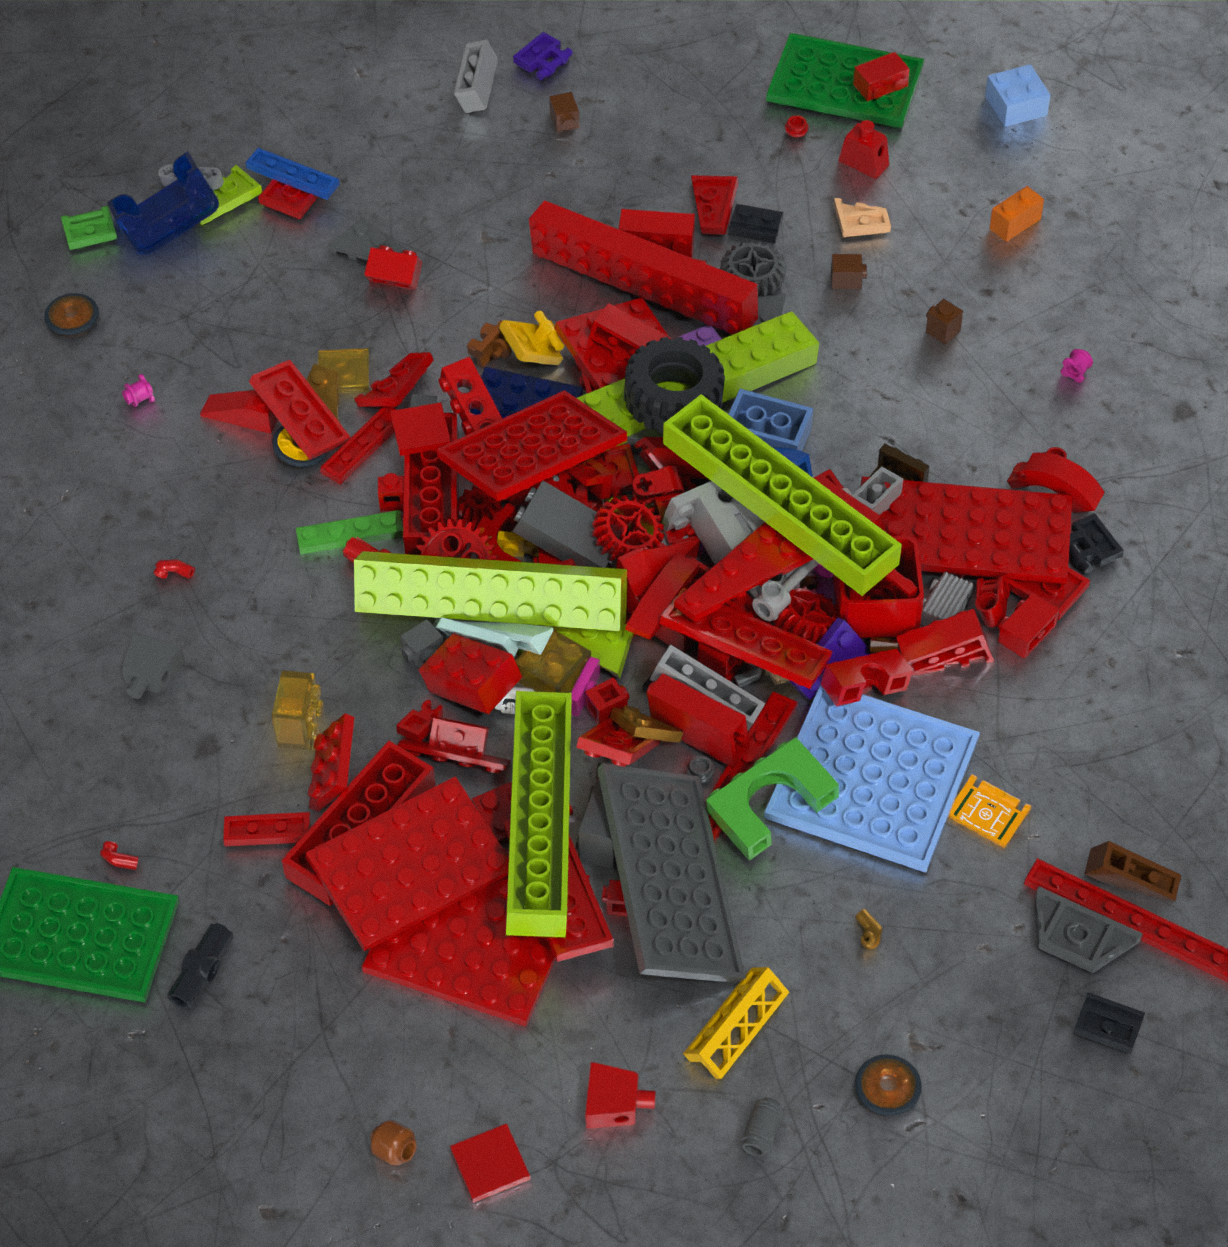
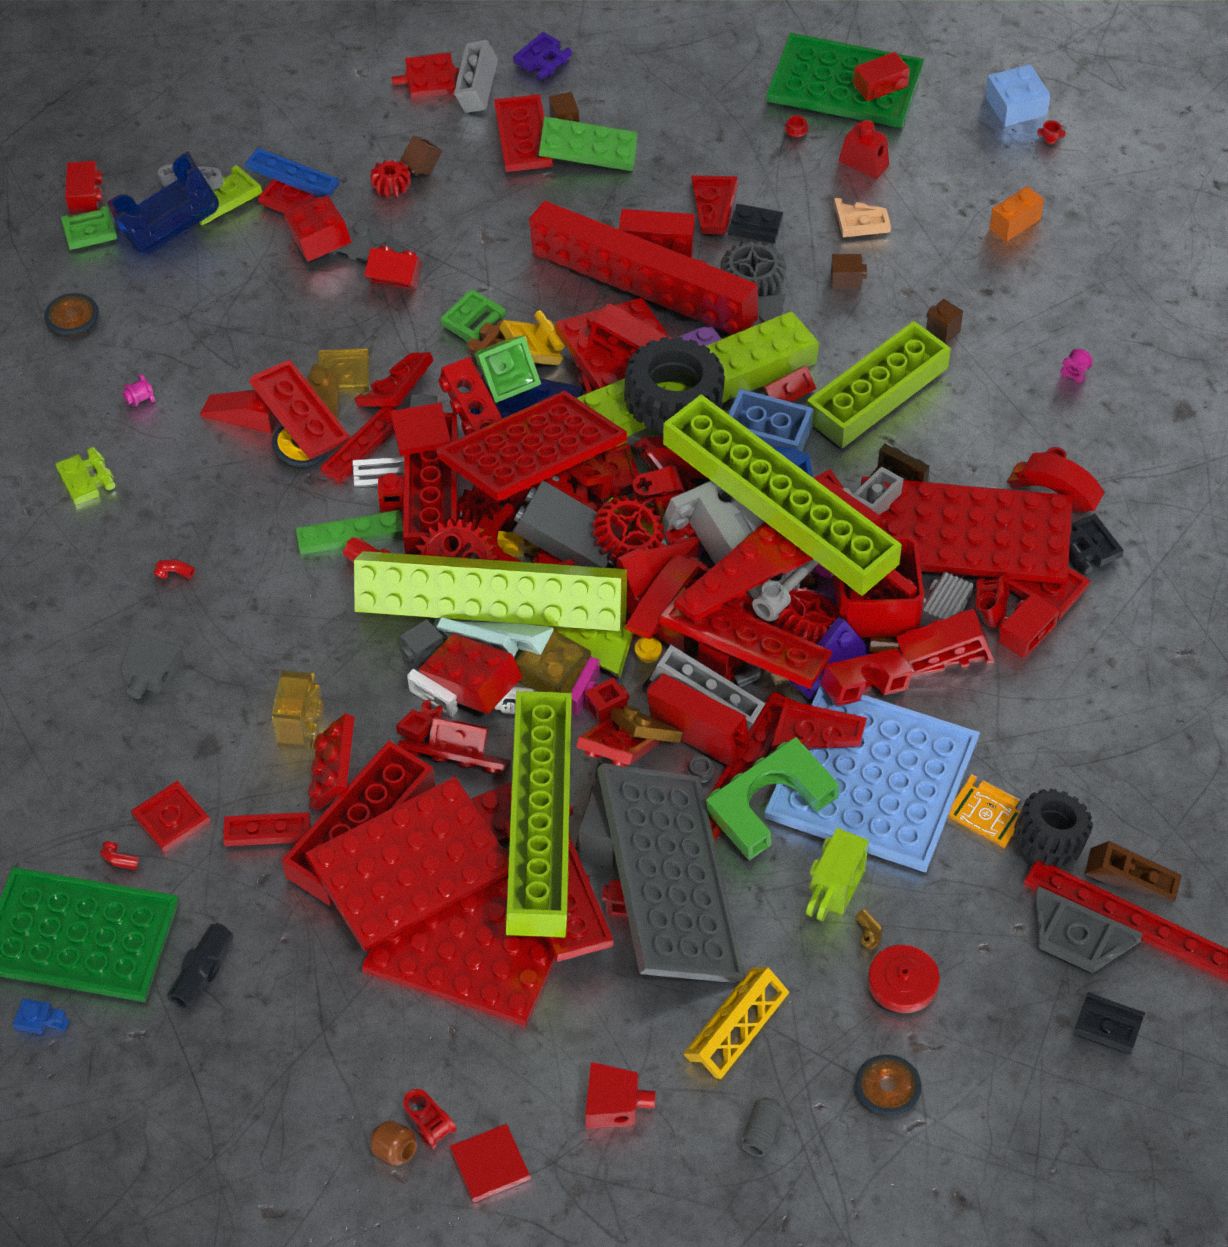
(37, 1015): none -> blue plate
(78, 480): none -> lime plate
(83, 187): none -> red brick
(170, 816): none -> red tile
(317, 228): none -> red brick
(370, 472): none -> white tile
(390, 178): none -> red gear
(421, 155): none -> reddish brown brick
(429, 75): none -> red plate
(430, 690): none -> white tile
(431, 1121): none -> red piece
(467, 311): none -> bright green plate
(508, 368): none -> bright green brick
(520, 132): none -> red plate
(588, 143): none -> bright green plate
(648, 650): none -> yellow plate
(790, 385): none -> red plate
(818, 727): none -> red wing
(837, 873): none -> lime brick
(878, 383): none -> lime brick
(903, 978): none -> red wheel
(1051, 131): none -> red plate
(1053, 827): none -> black tyre

